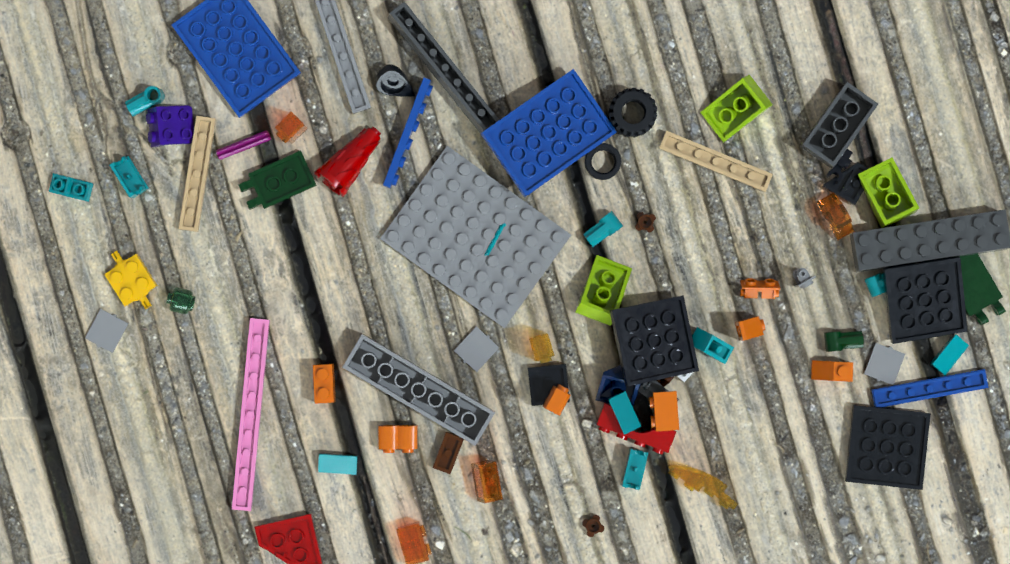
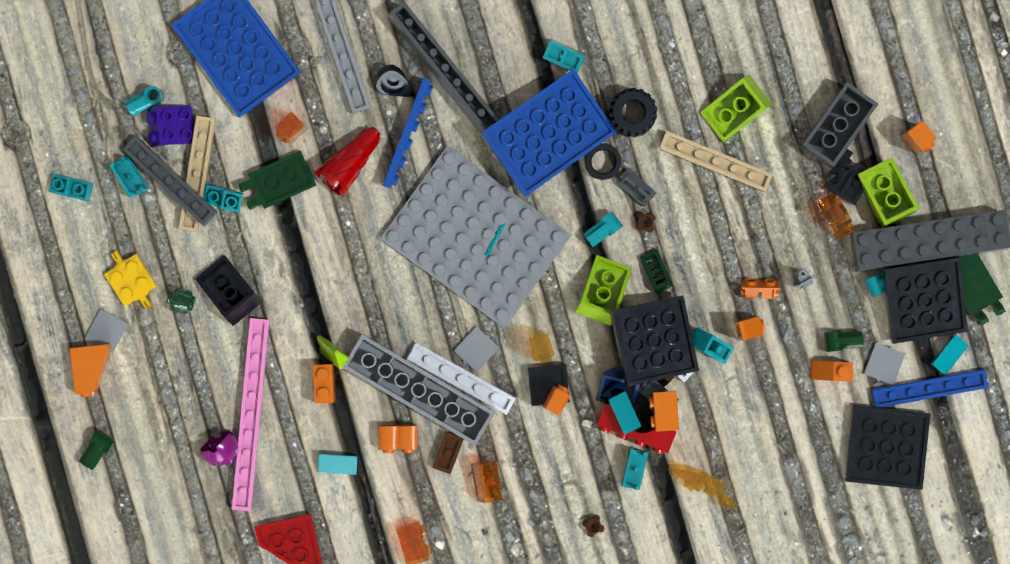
(88, 367): none -> orange slope
(98, 445): none -> dark green piece
(170, 180): none -> dark grey plate
(220, 449): none -> magenta cylinder
(223, 197): none -> teal slope
(228, 290): none -> black slope
(243, 145): magenta axle -> none
(332, 353): none -> lime slope
(461, 378): none -> white tile
(564, 56): none -> teal hinge
(636, 187): none -> dark grey hinge
(663, 286): none -> dark green slope
(919, 137): none -> orange brick

